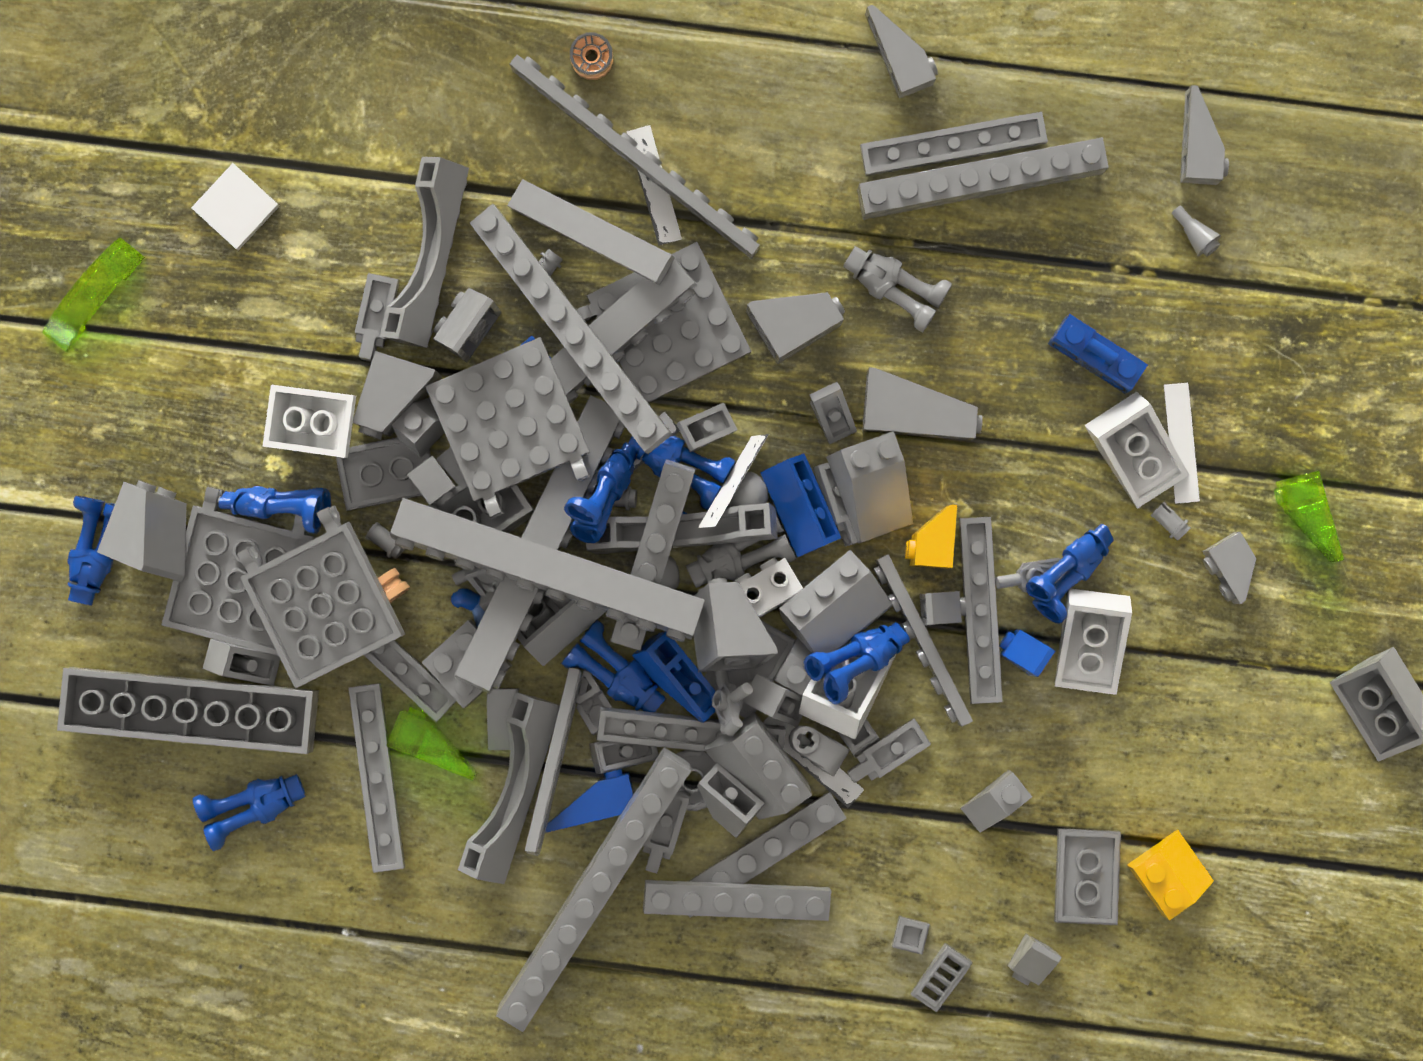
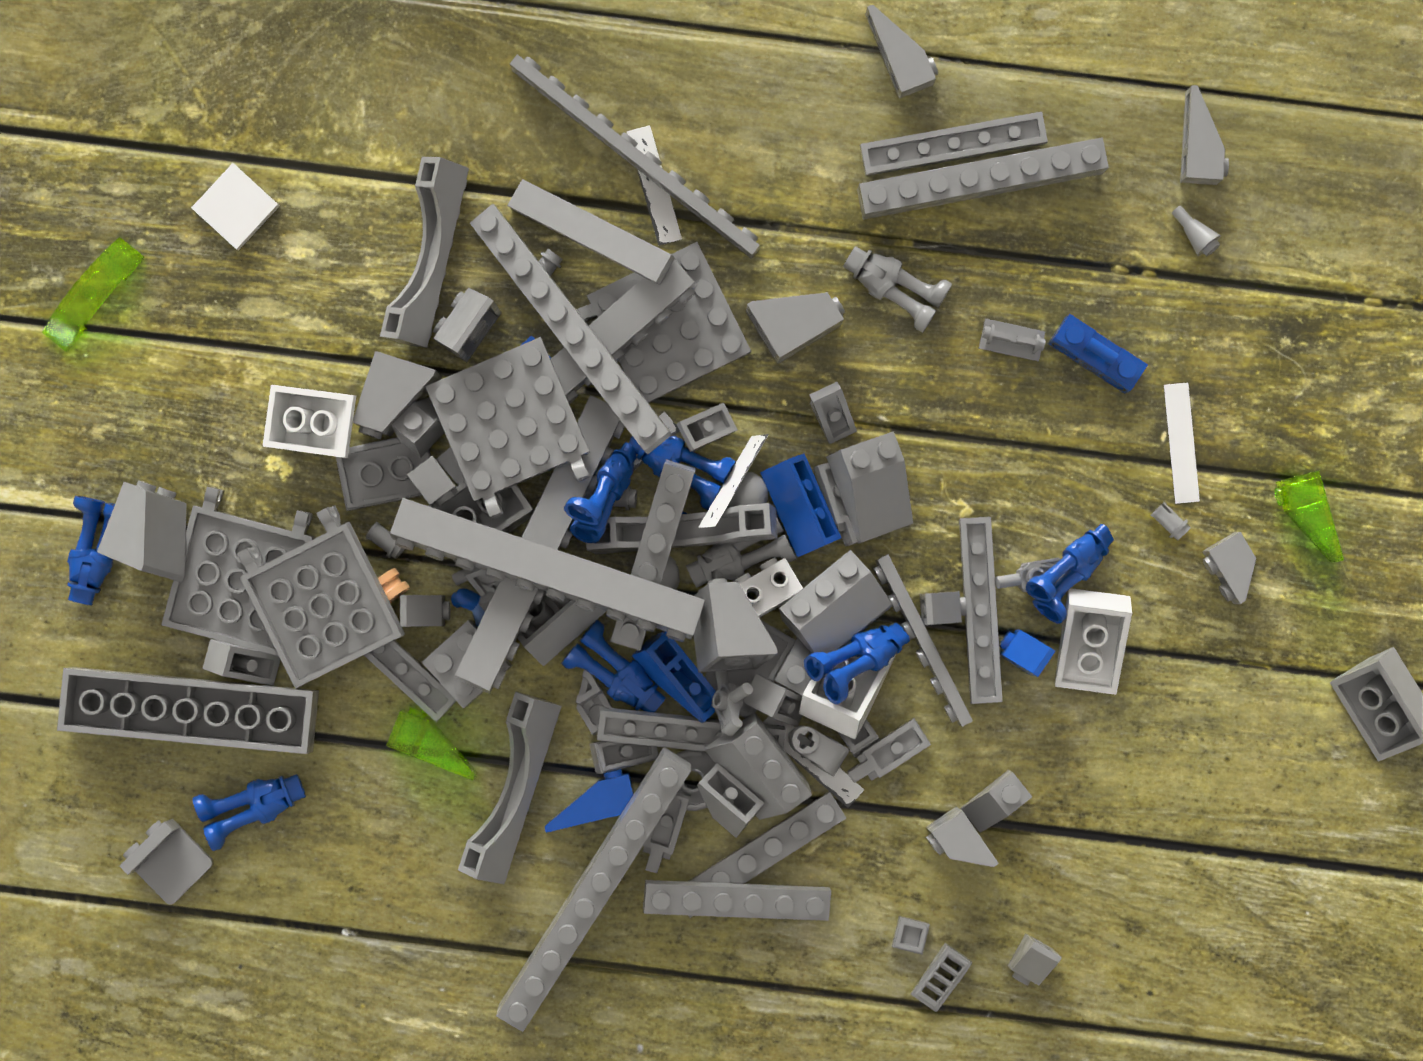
(167, 860): none -> light grey bracket
(265, 502): blue piece -> none
(376, 778): light grey plate -> none
(377, 295): light grey hinge -> none
(424, 610): none -> light grey slope
(497, 711): light grey slope -> none
(553, 762): light grey tile -> none
(582, 47): light nougat wheel -> none
(915, 410): light grey slope -> none
(934, 542): yellow slope -> none
(959, 839): none -> light grey slope
(1012, 340): none -> light grey hinge
(1087, 876): light grey tile -> none
(1137, 449): white slope -> none
(1171, 875): yellow slope -> none

